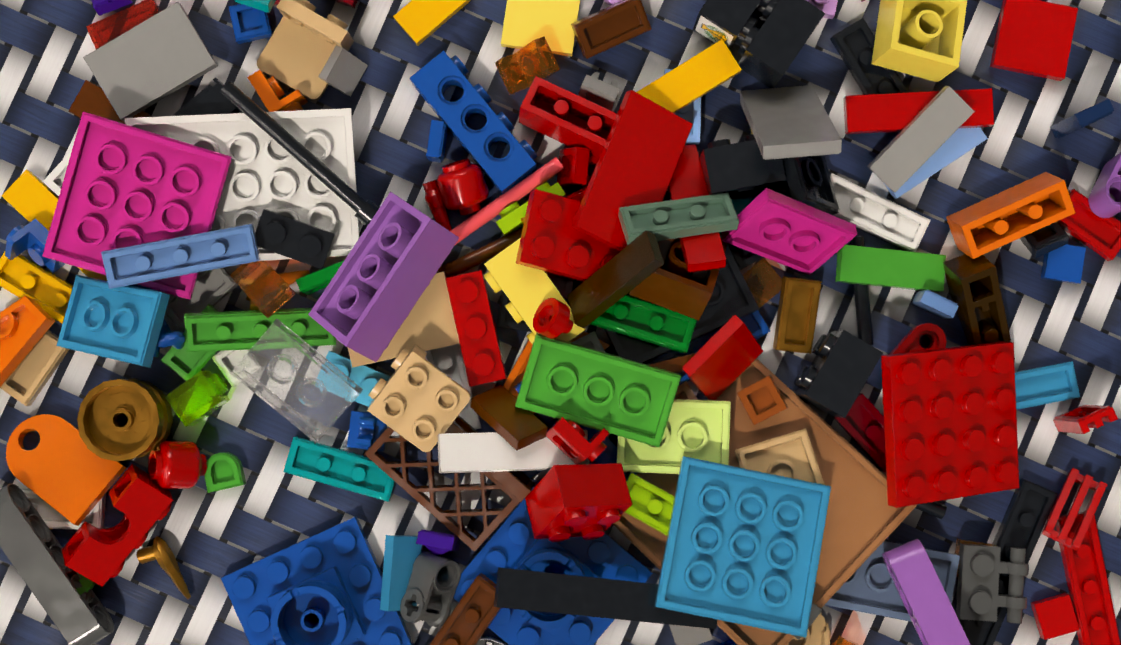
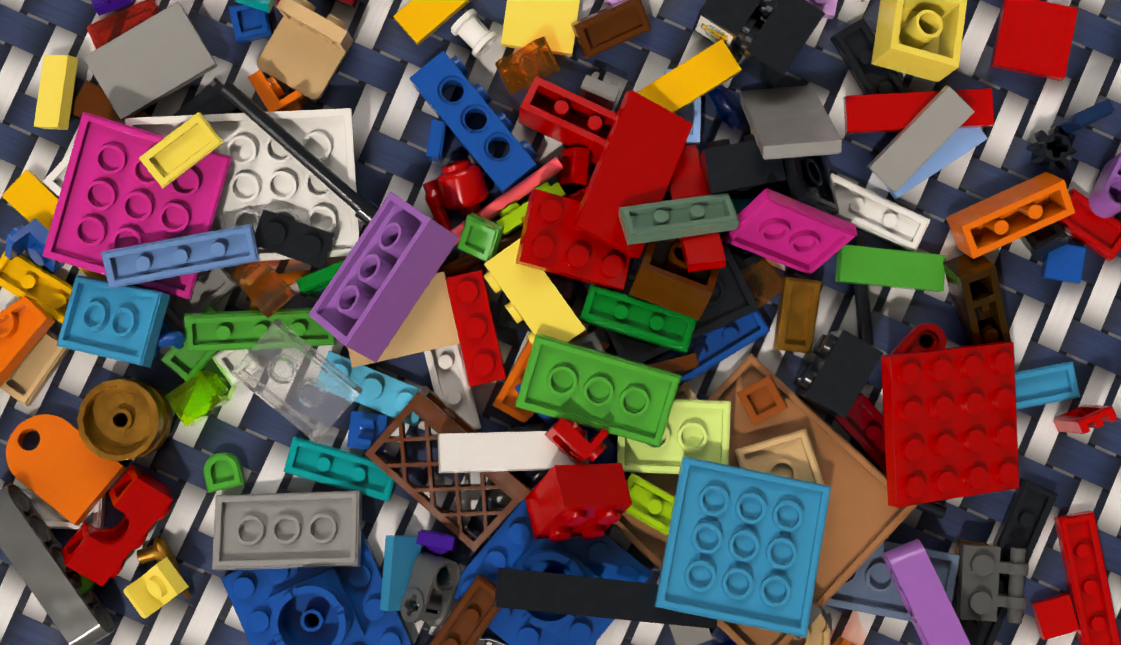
(56, 92): none -> light yellow tile
(155, 588): none -> light yellow bracket
(176, 464): red head -> none
(181, 150): none -> light yellow tile
(287, 530): none -> light grey tile
(343, 71): light grey tile -> none
(417, 399): tan bracket -> none
(474, 33): none -> white bush
(480, 237): none -> bright green tile
(512, 423): reddish brown tile -> none
(552, 318): red tile -> none
(615, 279): dark brown tile -> none
(722, 358): red tile -> none
(725, 108): none -> clear blue piece
(935, 304): medium blue tile -> none
(1057, 142): none -> black gear
(1086, 483): red tile -> none

